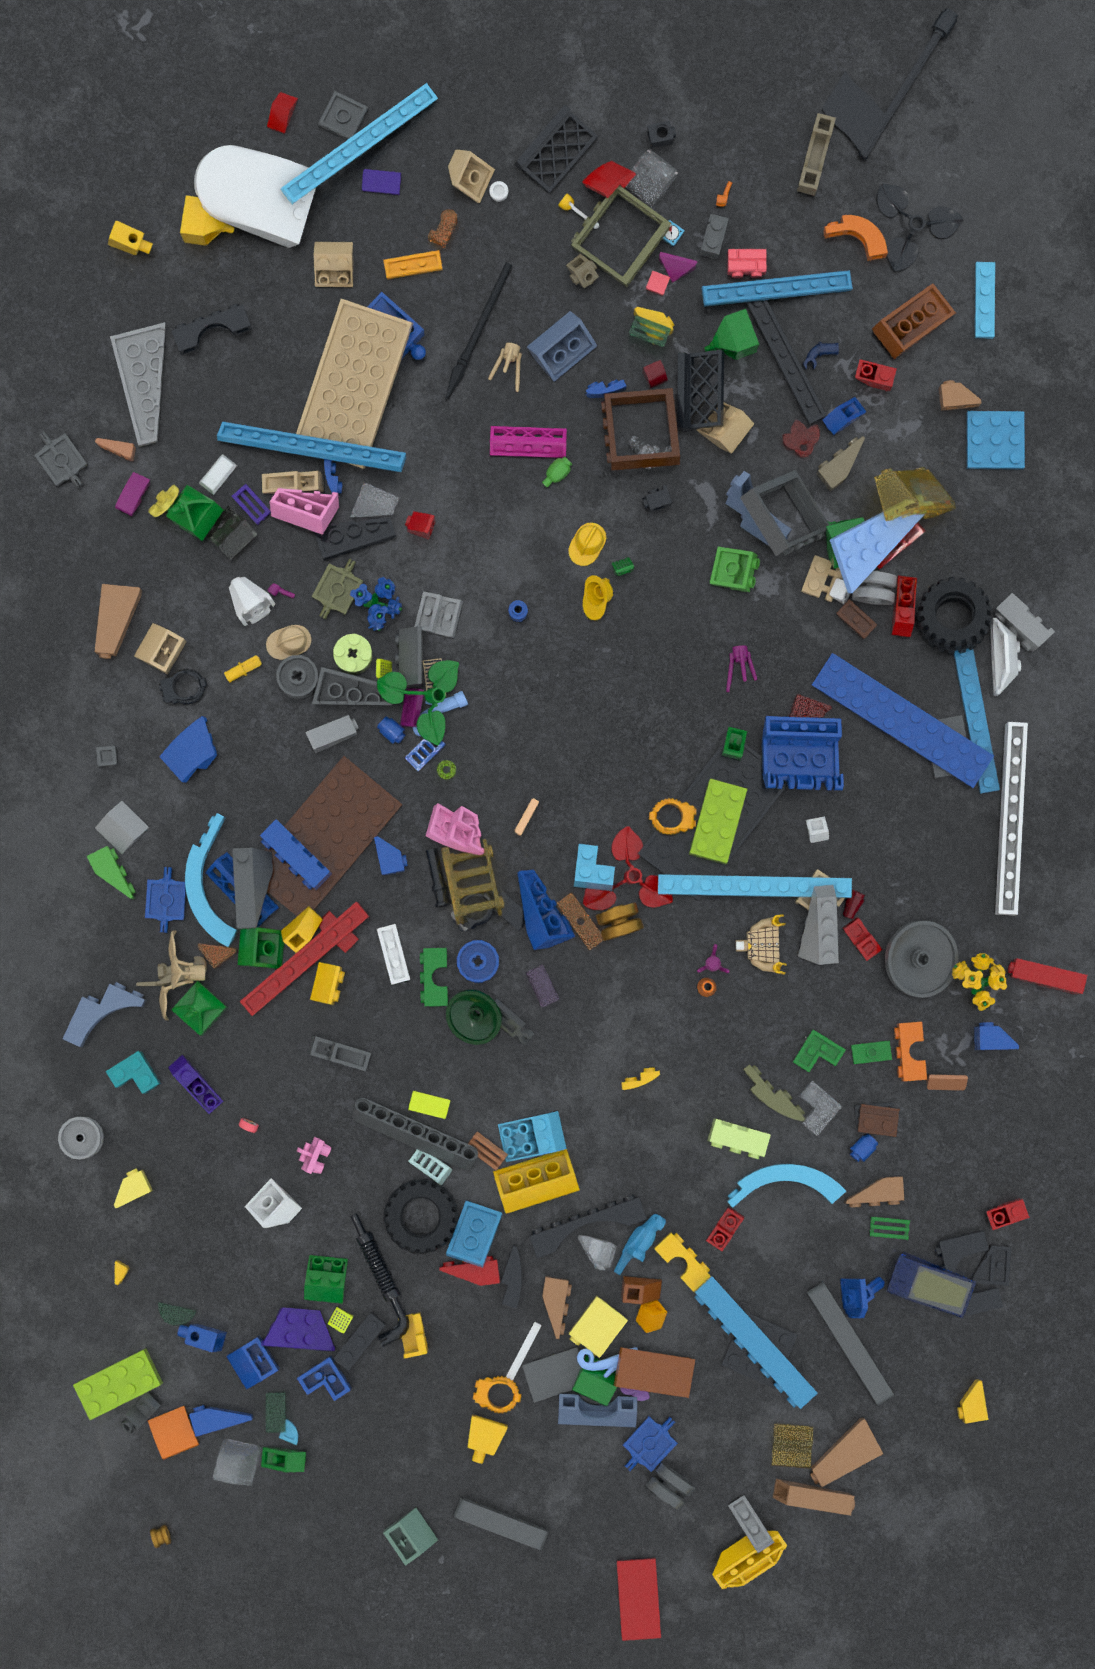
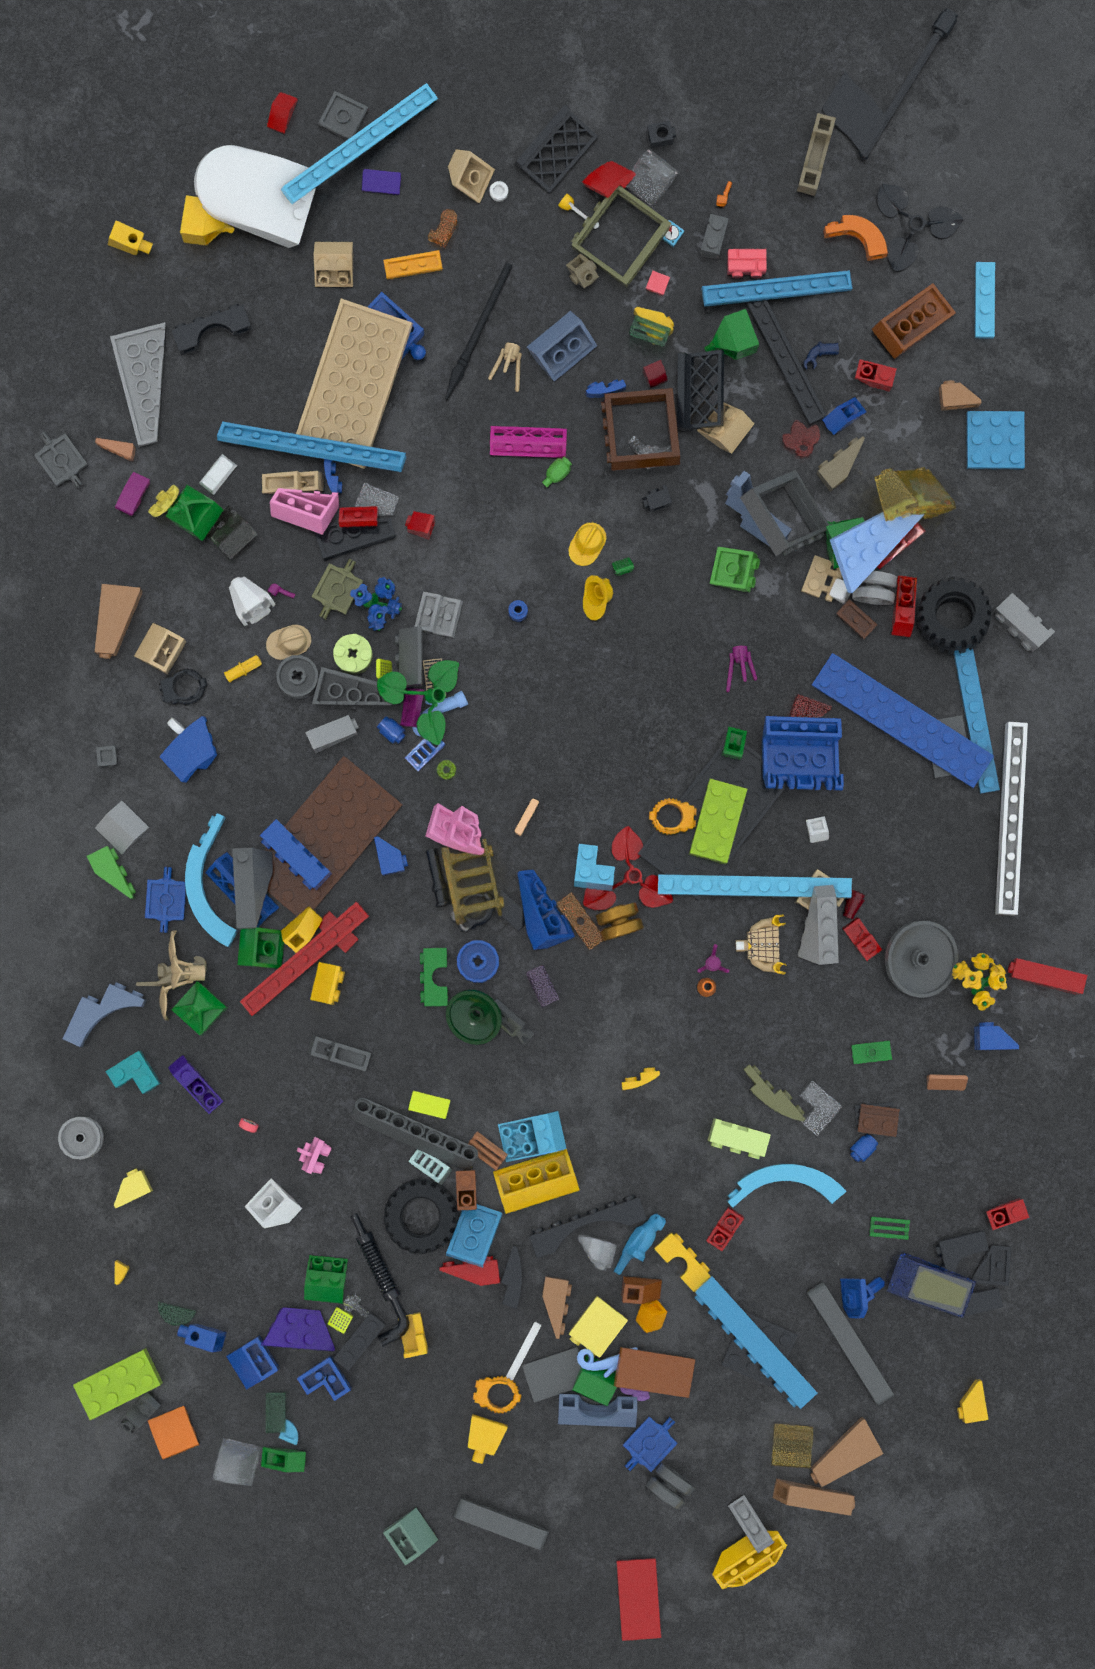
(160, 1536): pearl gold wheel -> none
(175, 725): none -> white tile
(212, 1419): blue slope -> none
(217, 954): clear orange slope -> none
(240, 492): dark purple tile -> none
(352, 1303): none -> clear plate
(358, 516): none -> red plate
(393, 954): white plate -> none
(466, 1190): none -> dark orange slope
(676, 266): magenta slope -> none
(815, 1047): green plate -> none
(881, 1190): medium nougat slope -> none
(909, 1068): orange arch -> none
(1004, 656): white wedge -> none

